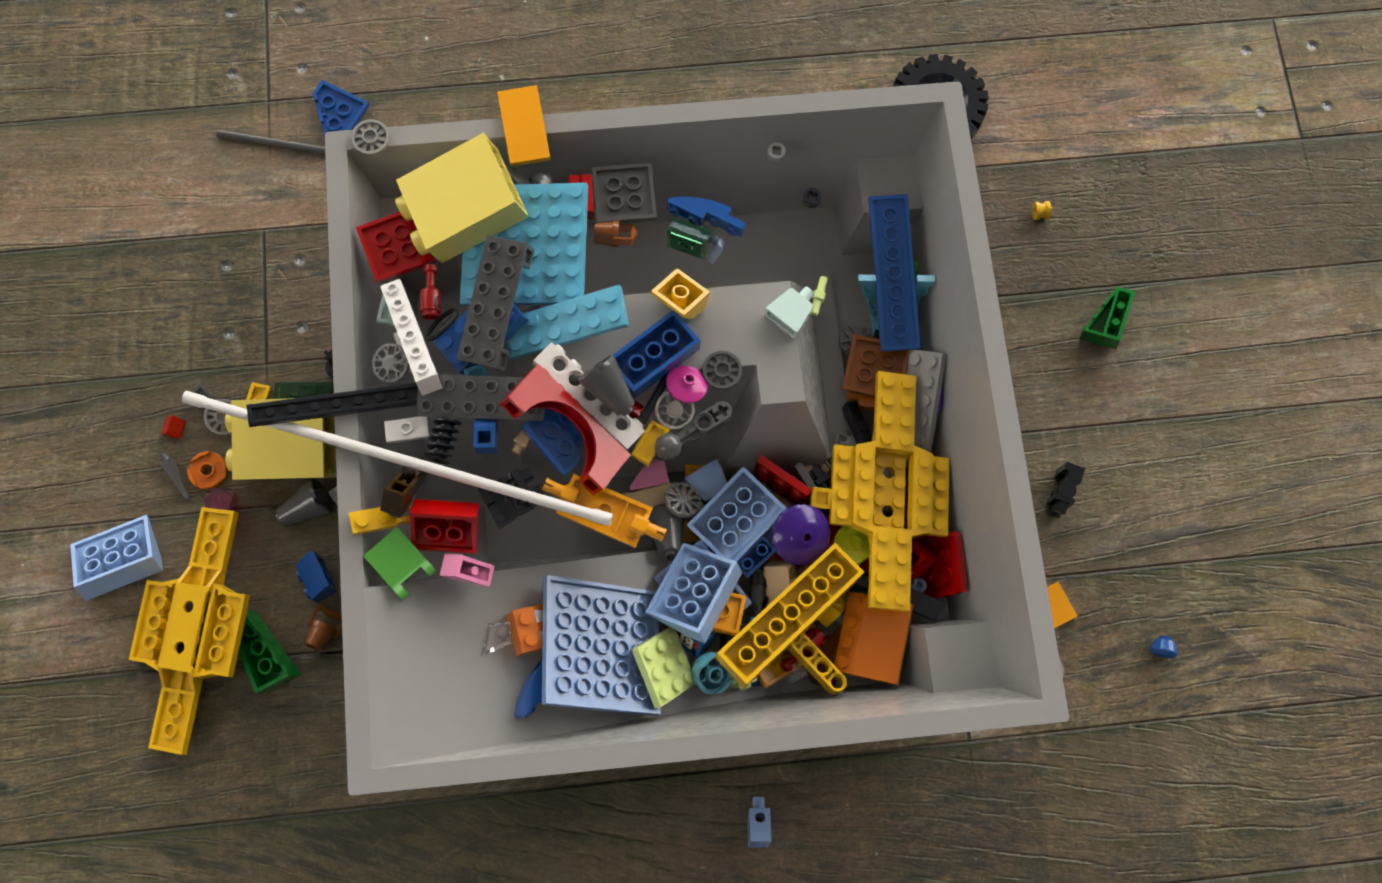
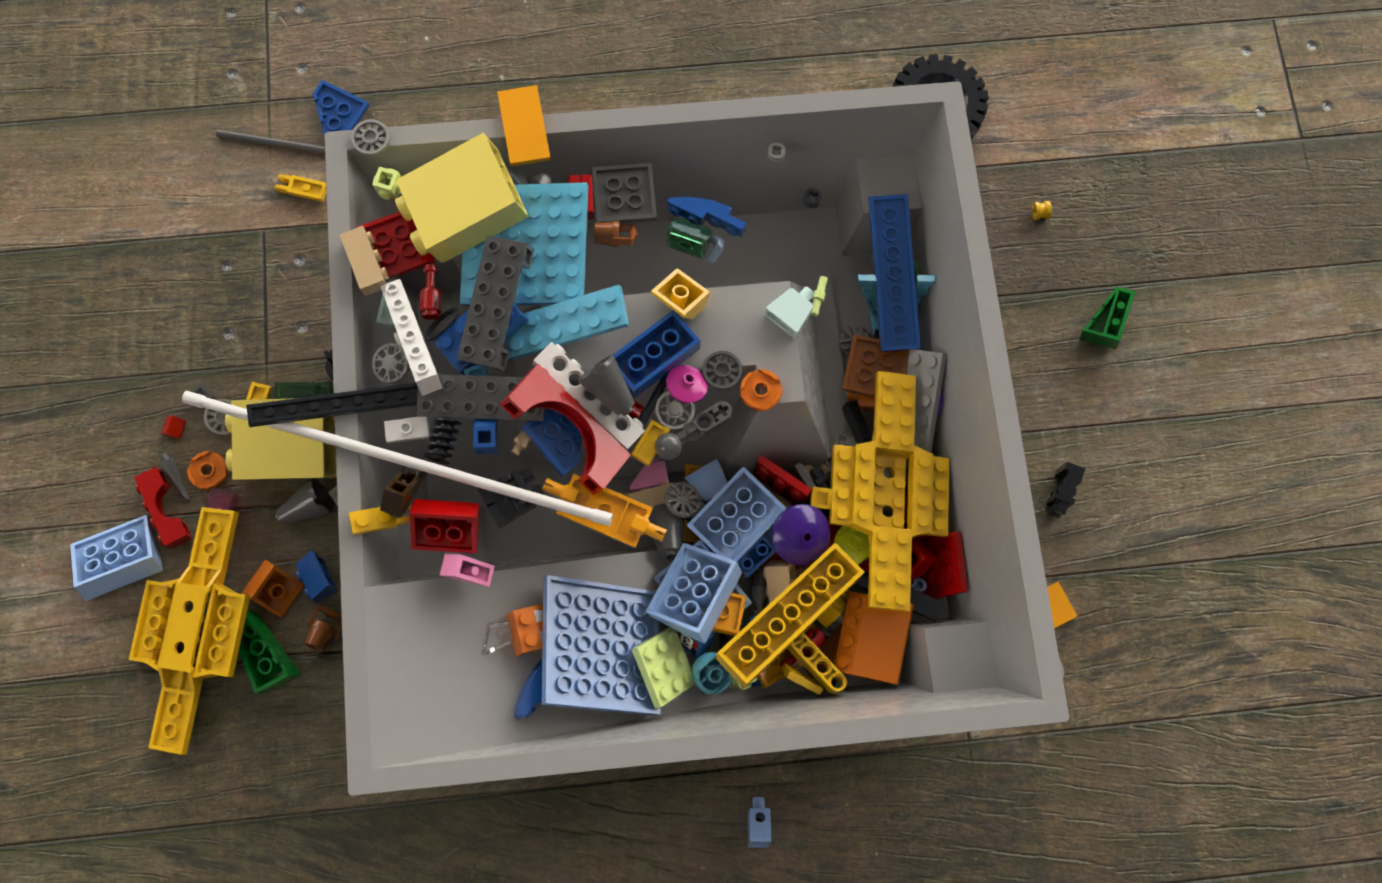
(153, 487): none -> red arch
(273, 588): none -> orange slope
(302, 187): none -> yellow hinge
(364, 260): none -> tan brick
(386, 184): none -> yellowish green brick
(397, 561): bright green flag -> none
(756, 401): none -> orange tile
(802, 679): none -> yellow tile
(1164, 647): blue cone -> none

